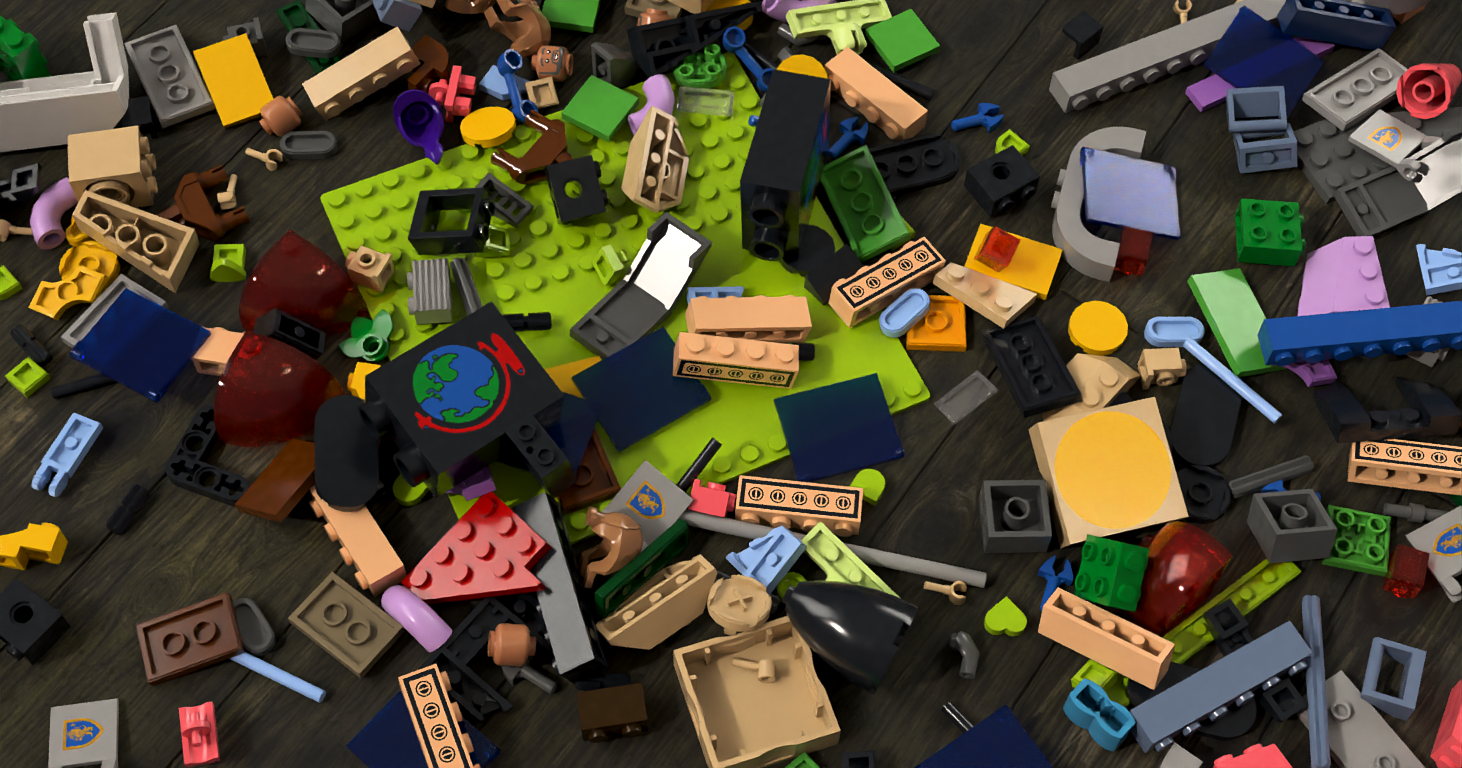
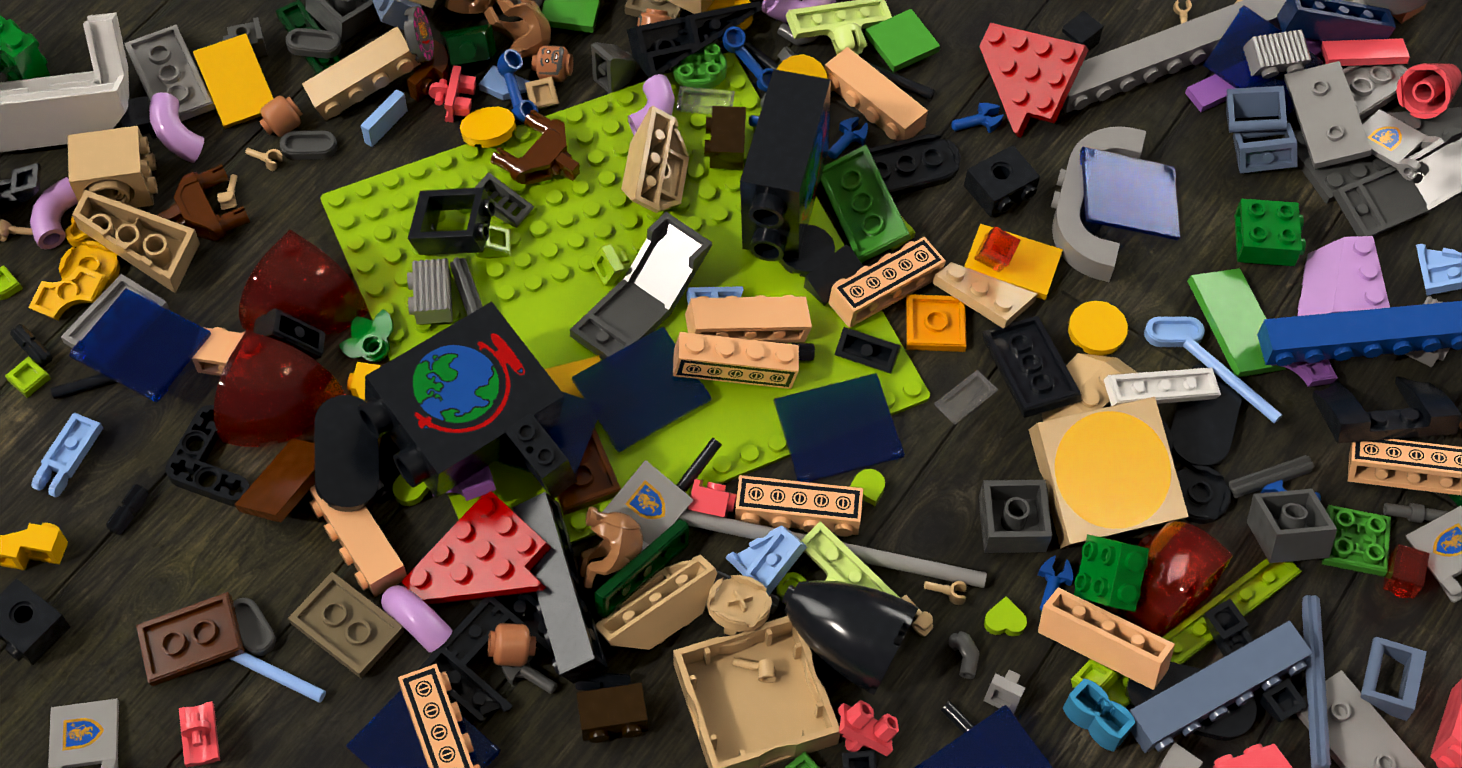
(170, 130): none -> lavender cylinder
(228, 263): lime tile -> none
(370, 268): tan brick -> none
(384, 118): none -> light blue tile
(419, 34): none -> dark grey tile
(420, 122): dark purple piece -> none
(469, 44): none -> dark green torso
(533, 321): black piece -> none
(583, 173): black brick -> none
(600, 108): bright green tile -> none
(727, 137): none -> dark brown piece
(864, 730): none -> coral hips
(867, 350): none -> black slope
(904, 313): light blue tile -> none
(924, 620): none -> tan hand
(1005, 691): none -> light grey tile
(1010, 138): lime tile -> none
(1030, 72): none -> wing
(1133, 251): clear red brick -> none
(1160, 367): tan brick -> none
(1163, 385): none -> white tile
(1277, 53): none -> light grey brick
(1327, 115): none -> light grey plate
(1365, 52): none -> coral tile

